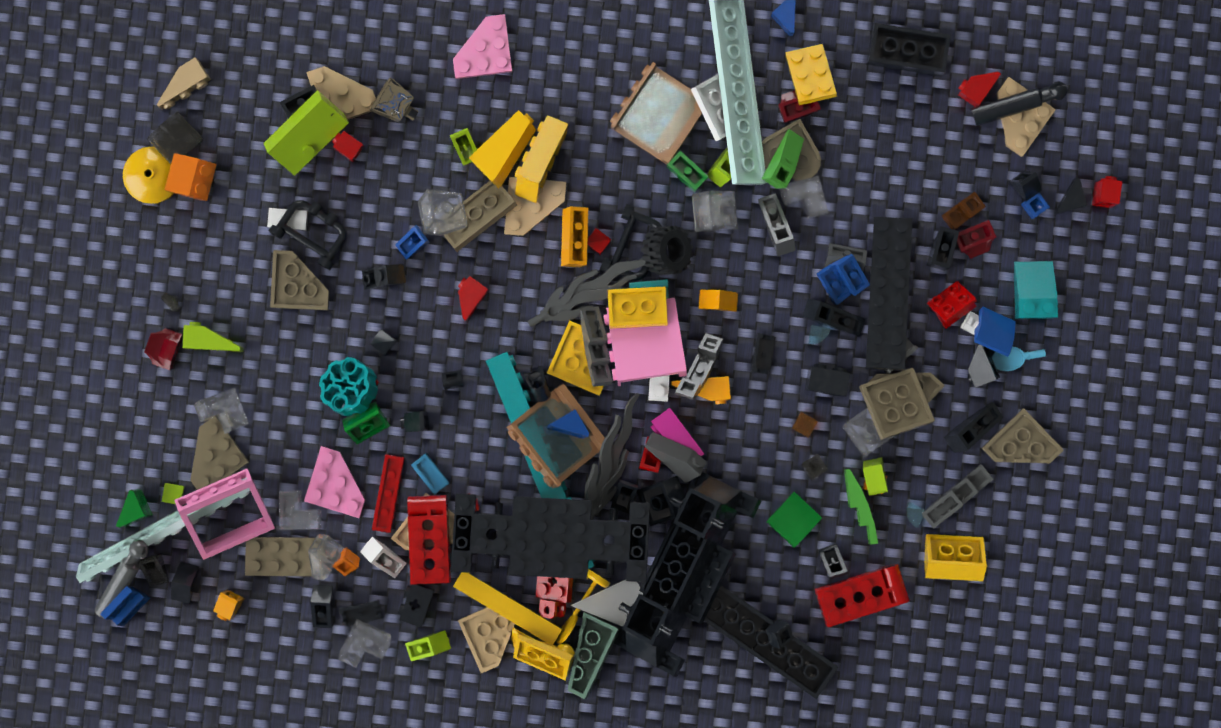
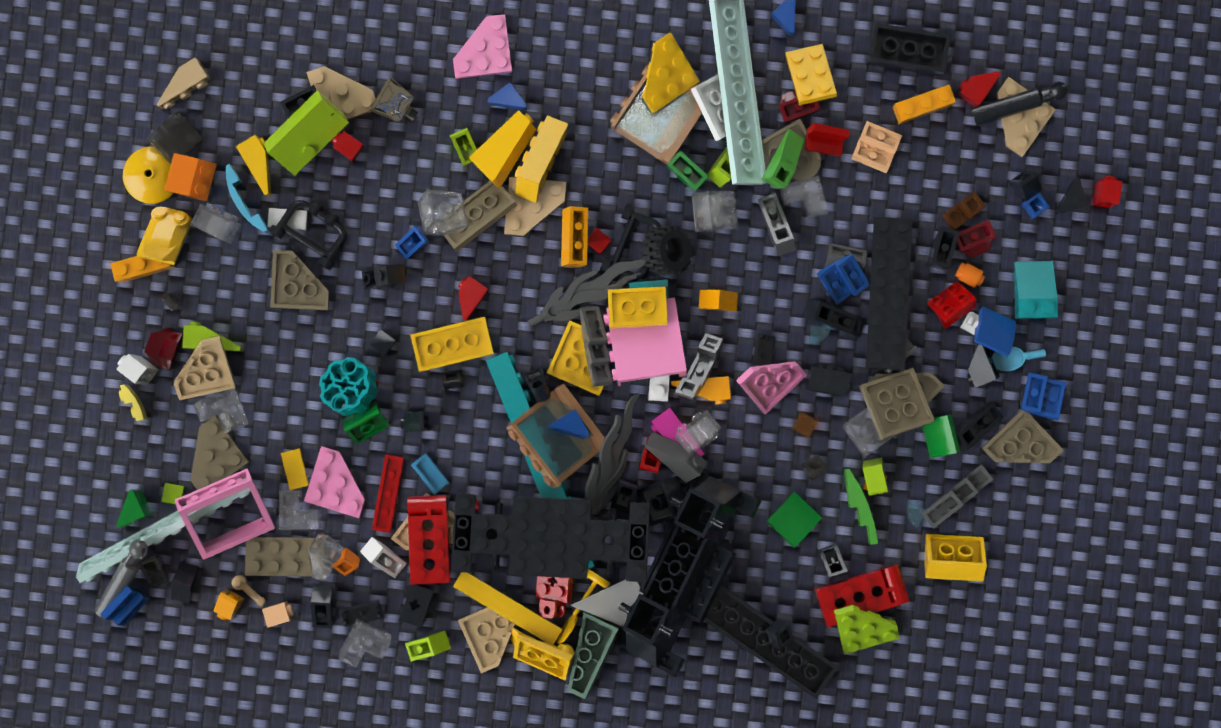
(130, 397): none -> light yellow slope
(136, 268): none -> light orange brick
(137, 369): none -> white brick
(164, 235): none -> yellow slope
(205, 371): none -> tan plate
(212, 222): none -> clear brick
(232, 181): none -> medium azure slope
(240, 582): none -> tan piece
(257, 160): none -> yellow slope
(278, 614): none -> light nougat brick
(295, 469): none -> yellow tile
(452, 344): none -> yellow plate
(507, 98): none -> blue slope
(667, 74): none -> yellow plate
(698, 432): none -> clear brick
(770, 383): none -> bright pink plate
(826, 139): none -> red panel
(863, 629): none -> lime plate
(876, 147): none -> light nougat slope
(924, 104): none -> light orange brick
(941, 437): none -> green slope
(970, 274): none -> orange brick
(1043, 396): none -> blue slope

